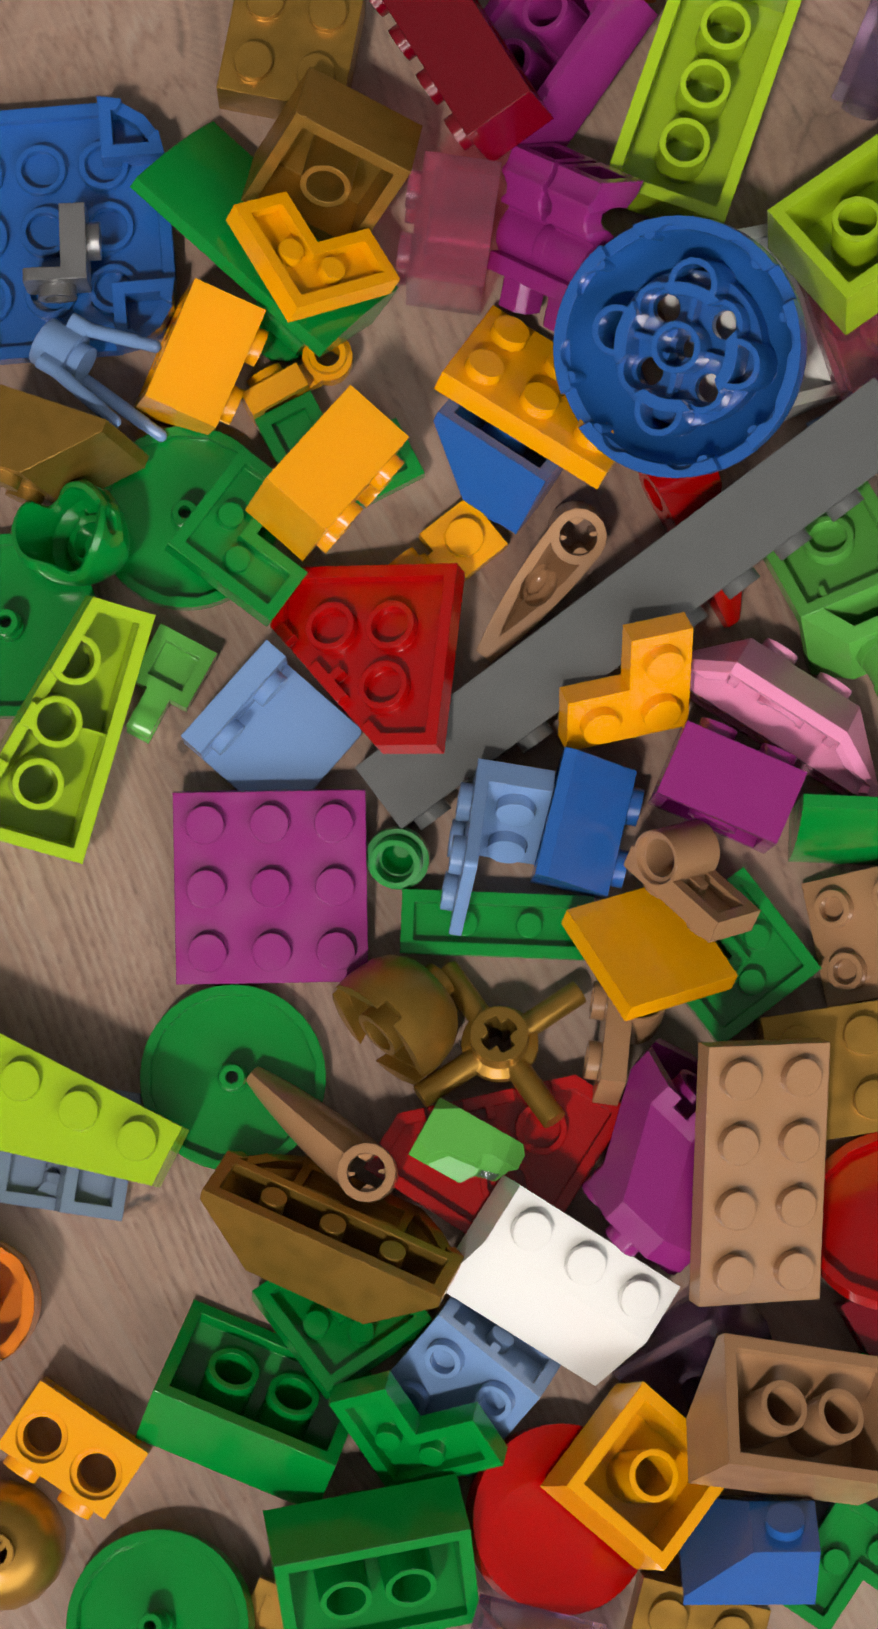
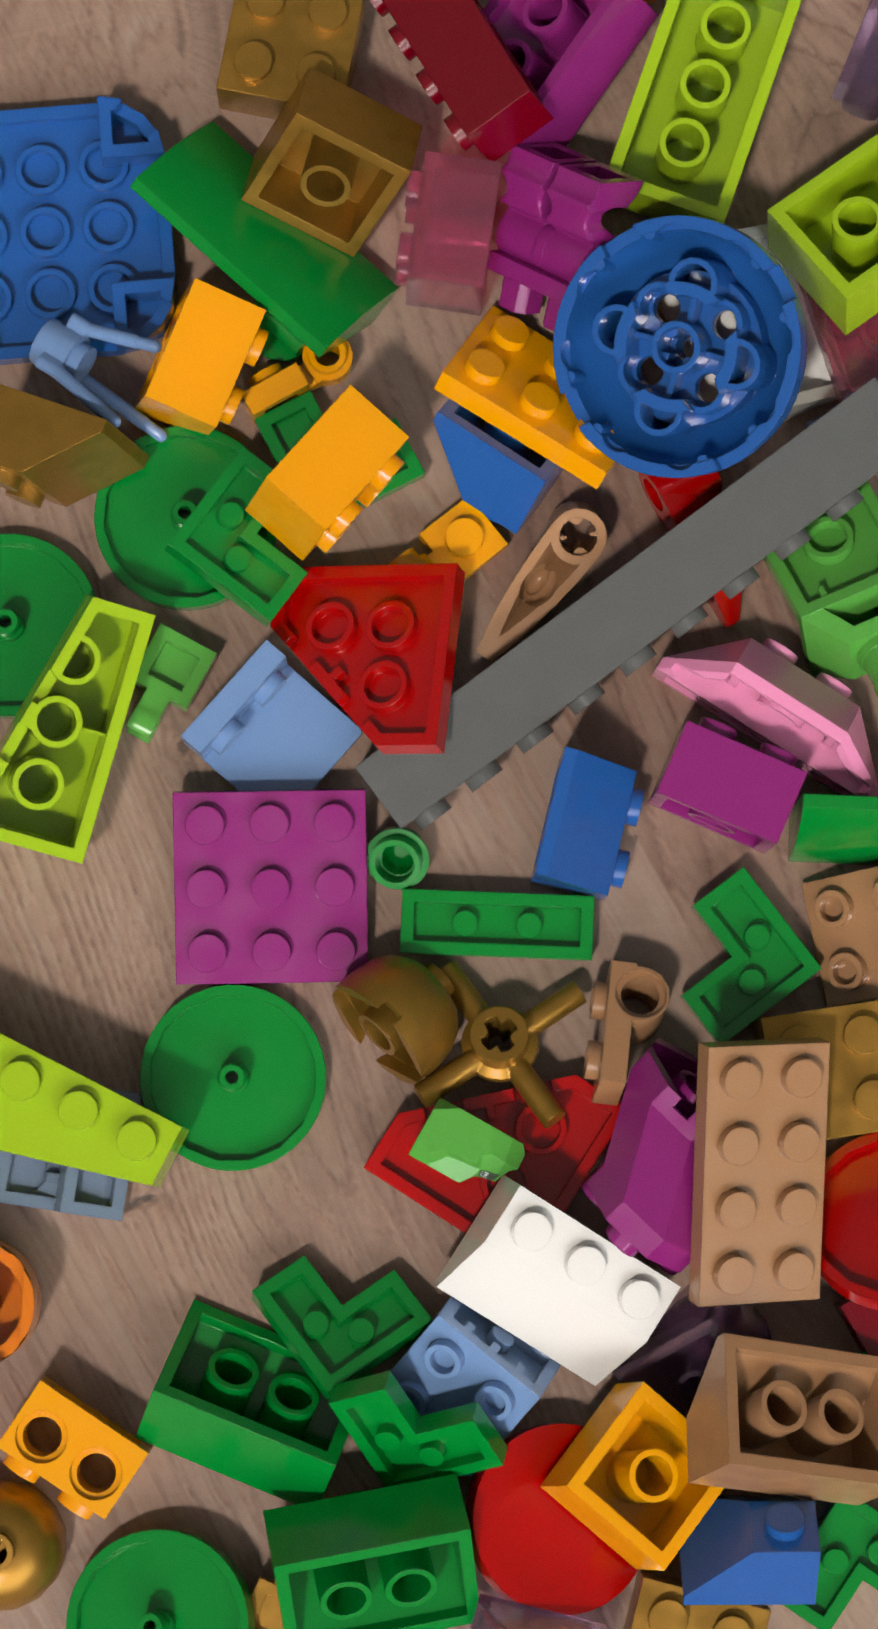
(75, 538): green helmet -> none
(78, 247): flat silver bracket -> none
(305, 273): light orange plate -> none
(320, 1243): pearl gold wedge -> none
(323, 1134): medium nougat piece -> none
(495, 819): medium blue bracket -> none
(641, 700): light orange plate -> none
(646, 953): light orange tile -> none
(679, 869): medium nougat plate -> none

